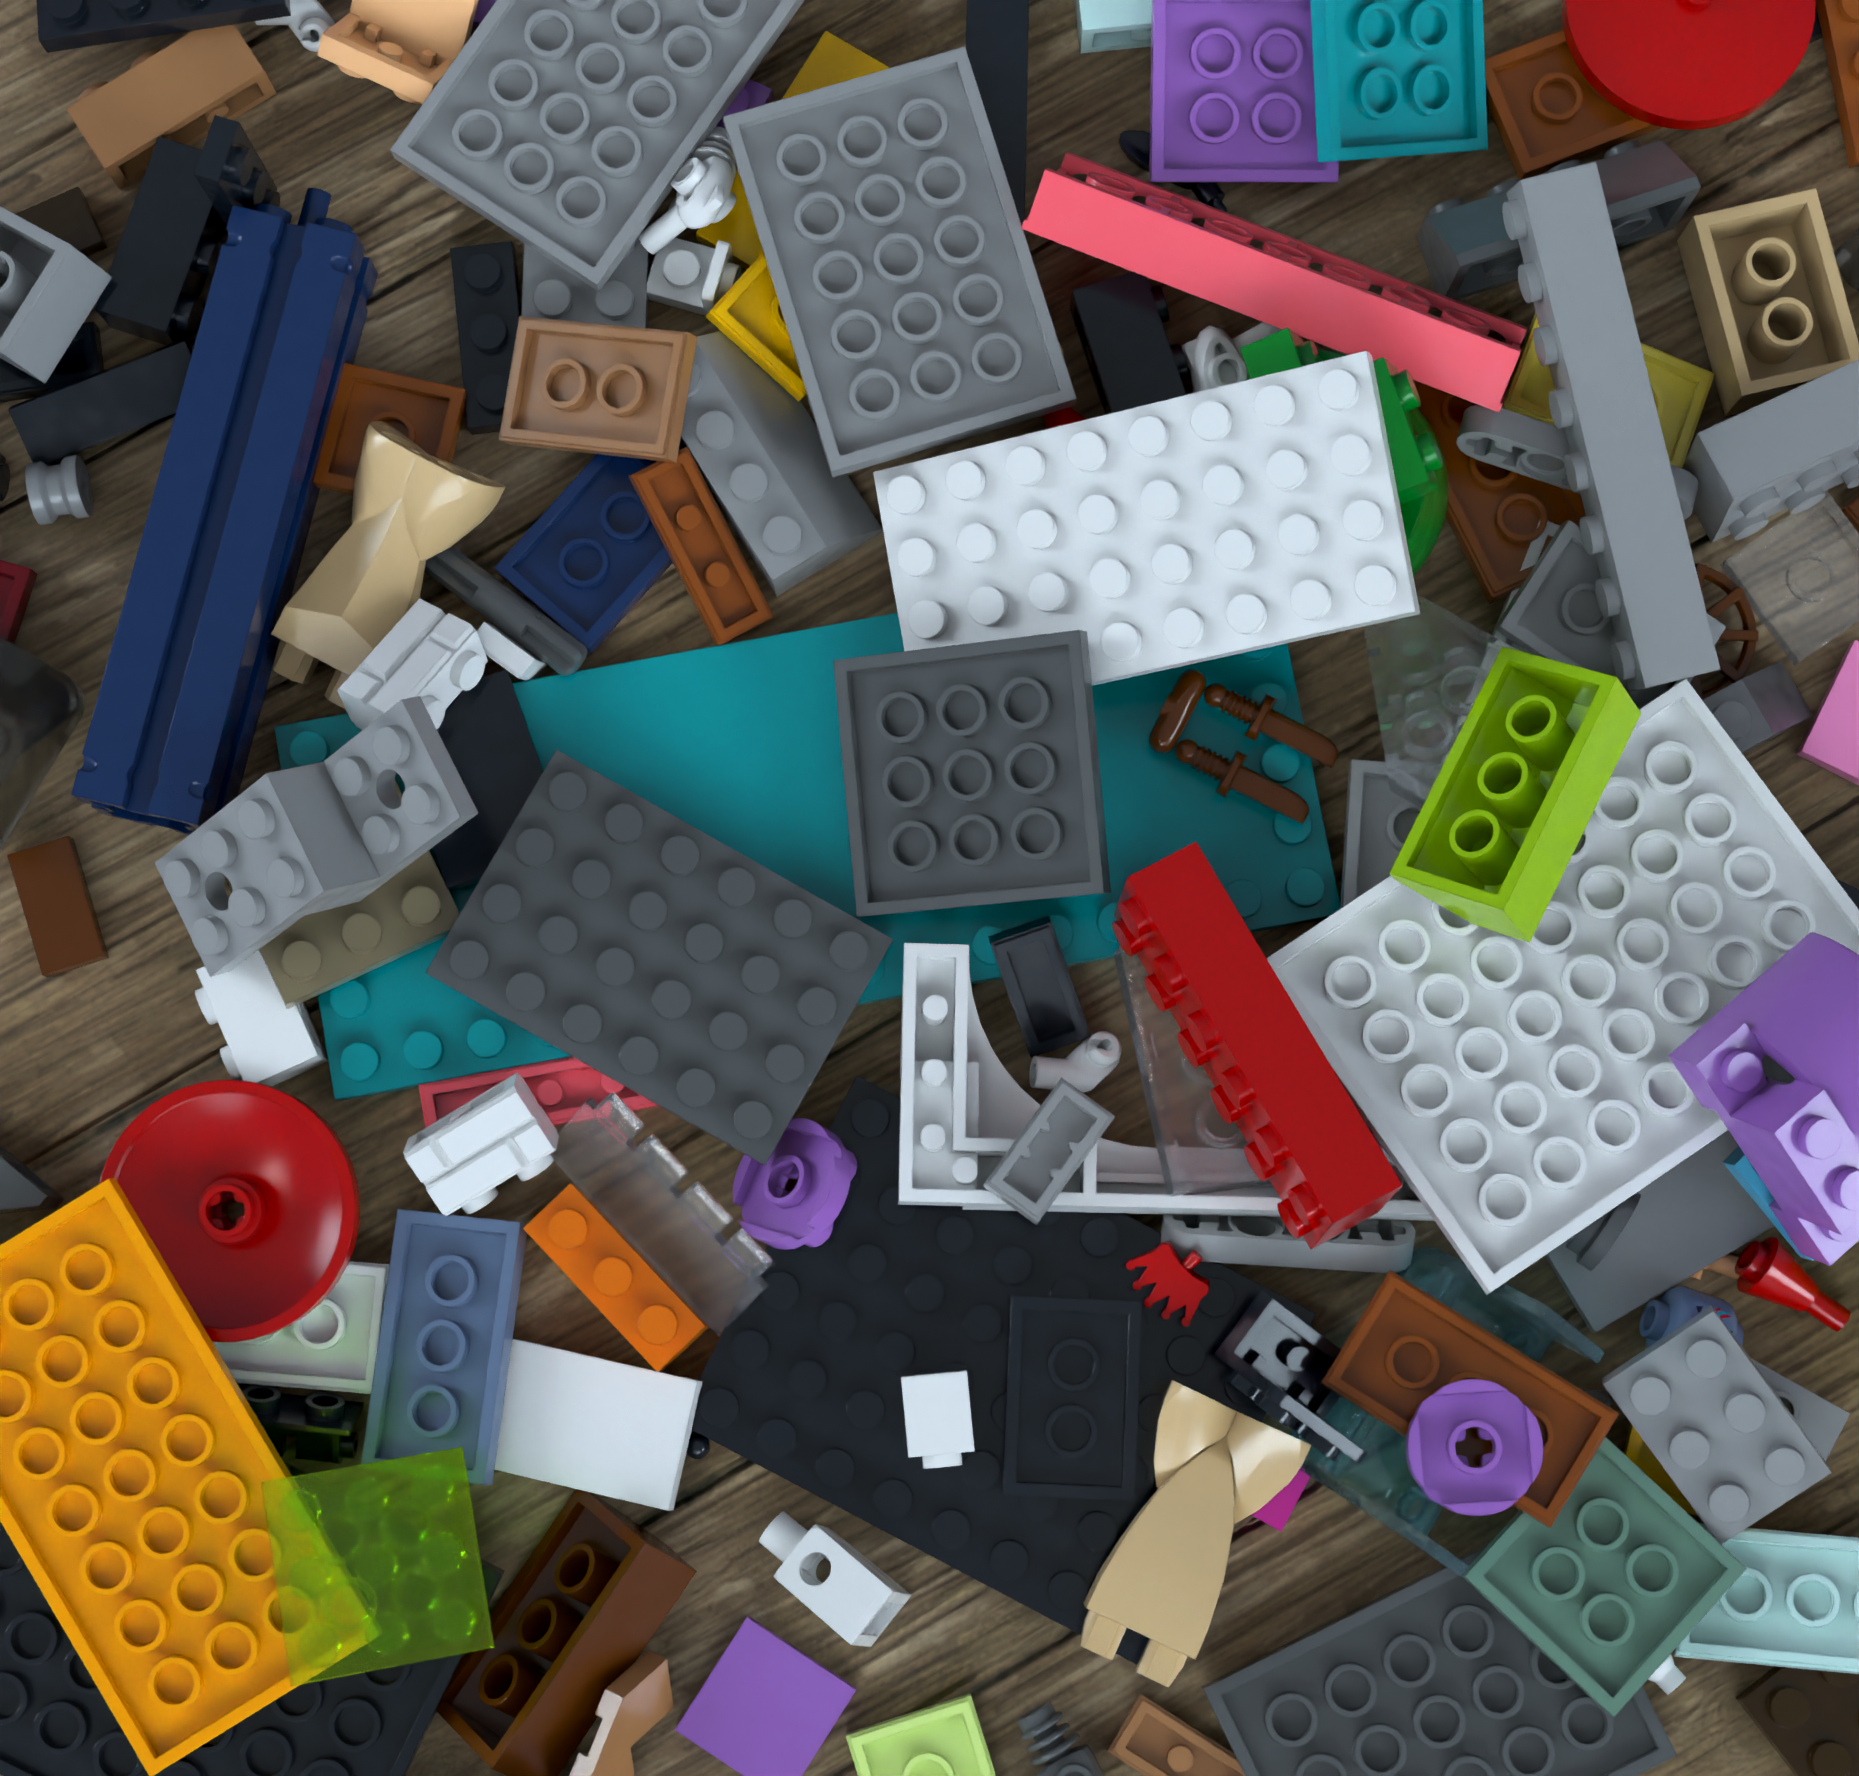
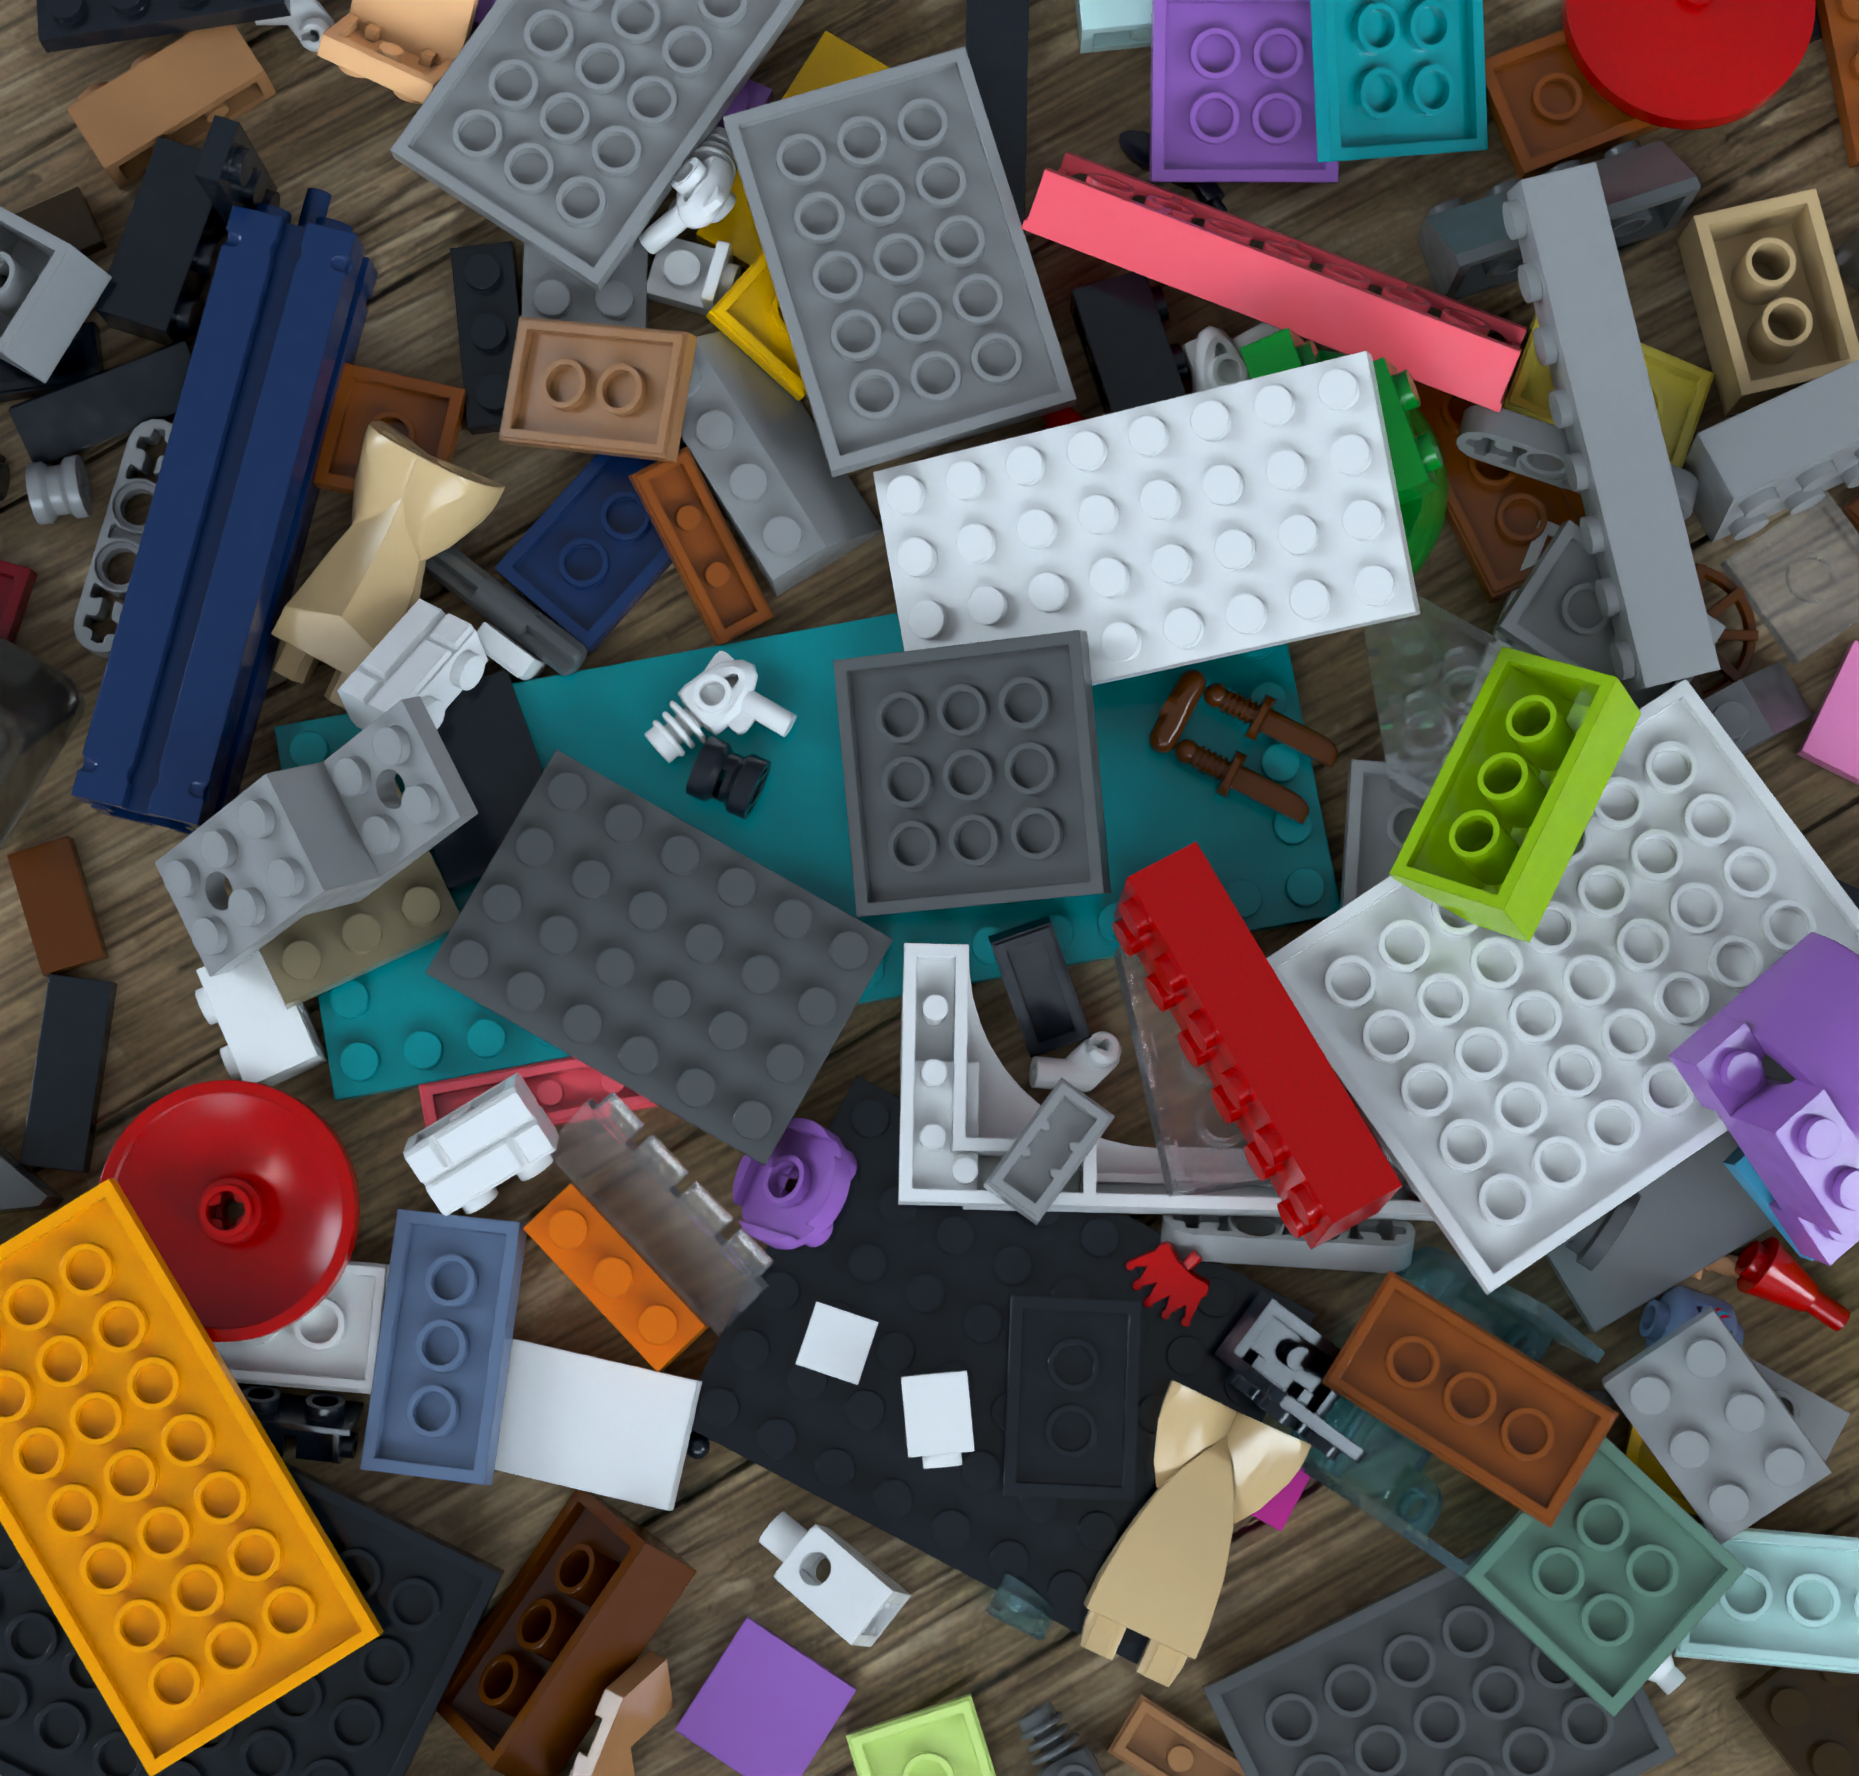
(68, 1073): none -> black tile
(118, 535): none -> light grey beam
(376, 1565): clear neon green plate -> none
(714, 700): none -> white piece
(728, 777): none -> black wheel
(837, 1343): none -> white tile
(1010, 1607): none -> clear light blue tile
(1498, 1417): medium lavender plate -> none

